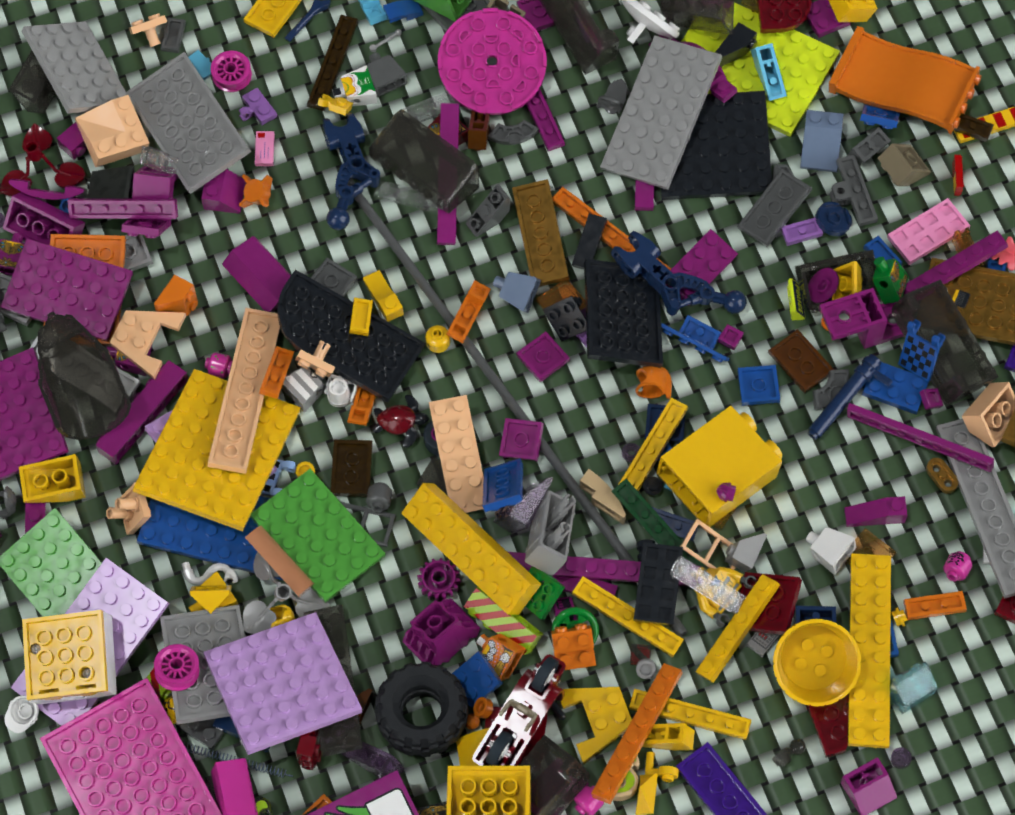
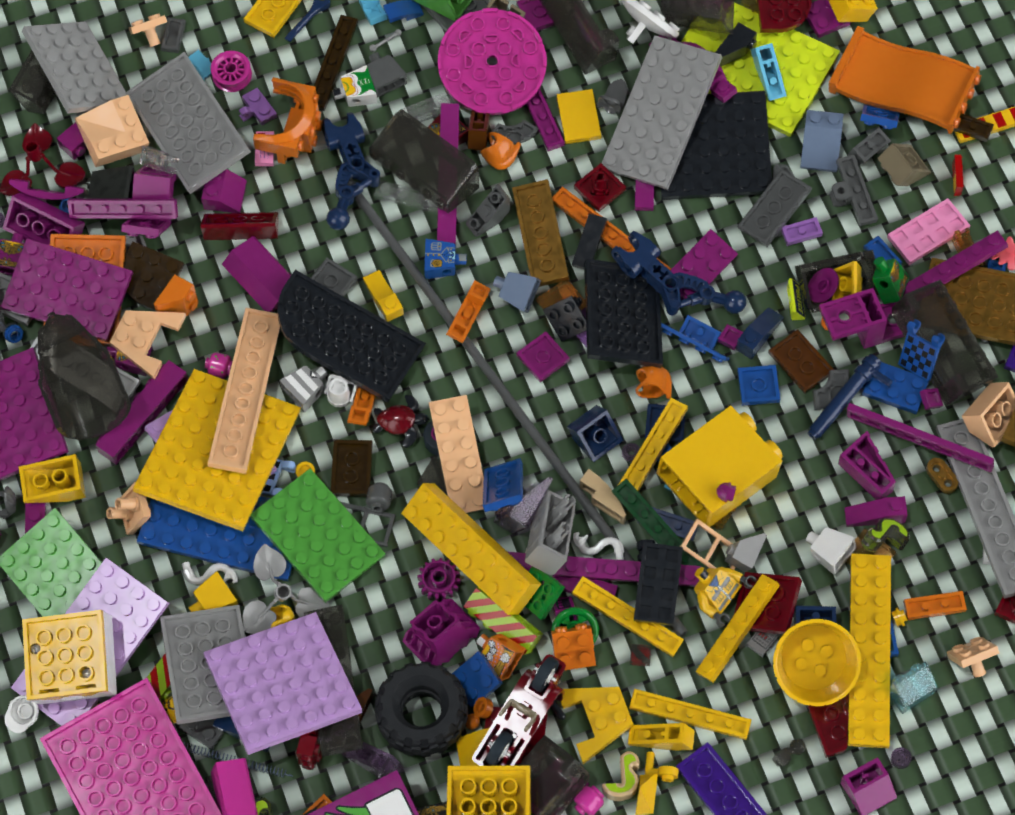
(16, 337): none -> blue plate
(150, 273): none -> dark brown plate
(172, 678): dark pink wheel -> none
(210, 596): yellow slope -> none
(240, 226): none -> dark red slope
(256, 191): orange piece -> none
(276, 372): orange plate -> none
(279, 560): nougat brick -> none
(301, 125): none -> orange piece
(316, 361): light nougat plate -> none
(337, 105): yellow plate -> none
(361, 316): yellow tile -> none
(436, 339): yellow head -> none
(441, 259): none -> blue torso
(500, 152): none -> orange piece
(521, 439): magenta plate -> none
(578, 116): none -> yellow tile
(595, 432): none -> dark blue slope
(599, 181): none -> dark red plate
(617, 545): none -> white animal
(636, 733): orange plate -> none
(645, 668): light grey tile -> none
(652, 486): black plate -> none
(707, 585): clear plate -> none
(758, 332): none -> dark blue slope
(833, 219): dark blue tile -> none
(867, 467): none -> magenta wedge
(886, 529): none -> clear smoke animal
(957, 566): dark pink head -> none
(960, 298): black sticker -> none
(973, 654): none -> light nougat plate

